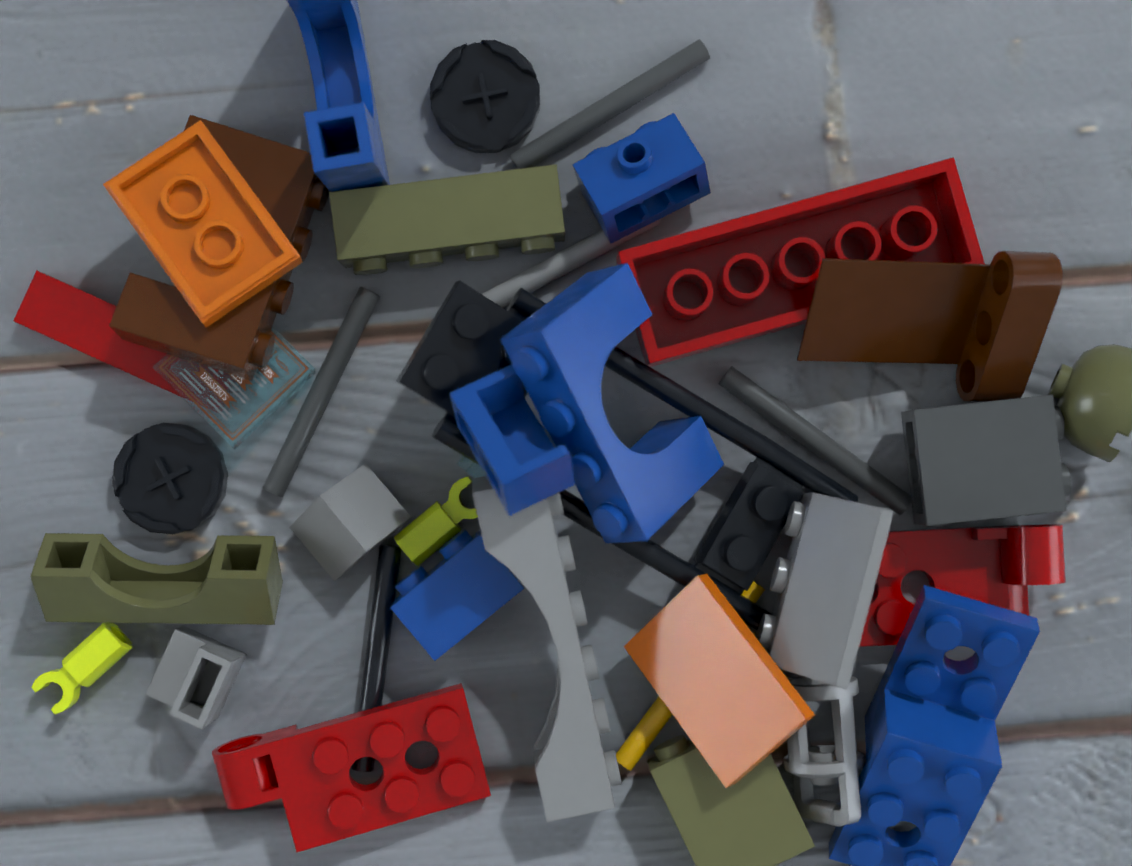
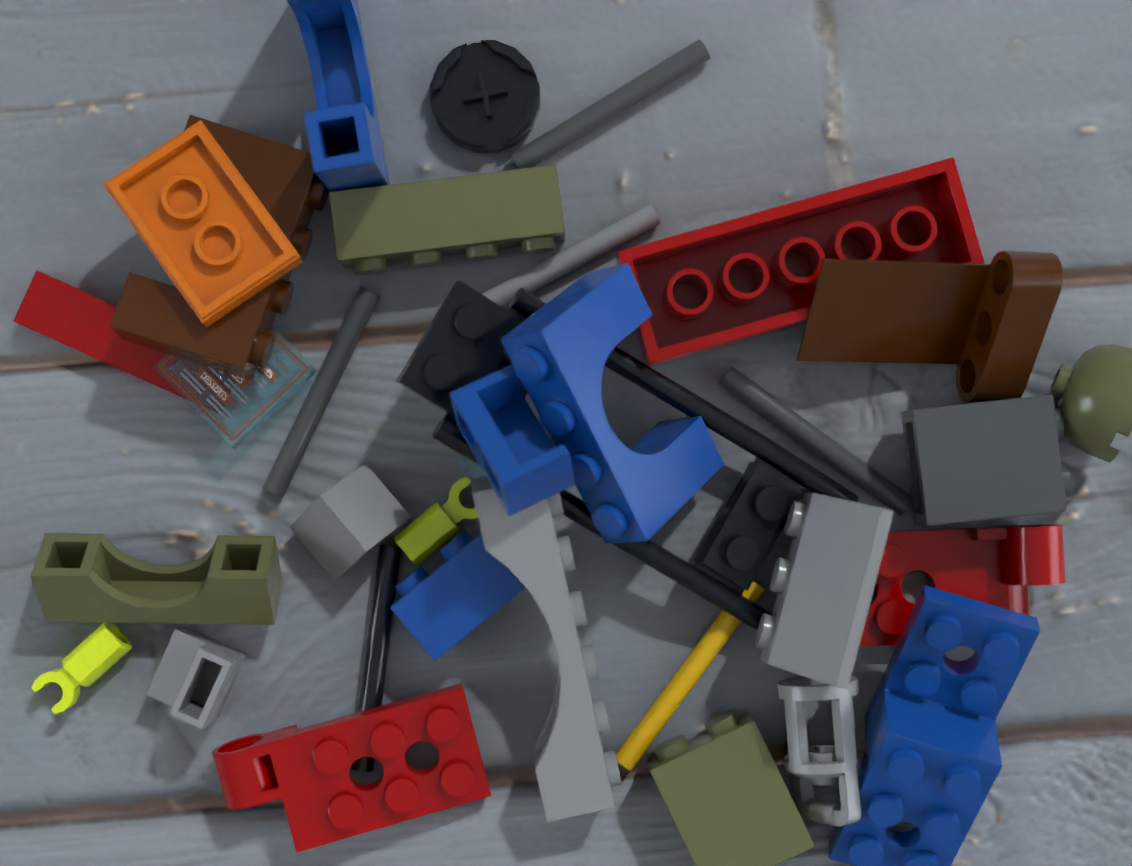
(170, 478): black tile -> none
(642, 177): blue brick -> none
(718, 680): orange tile -> none

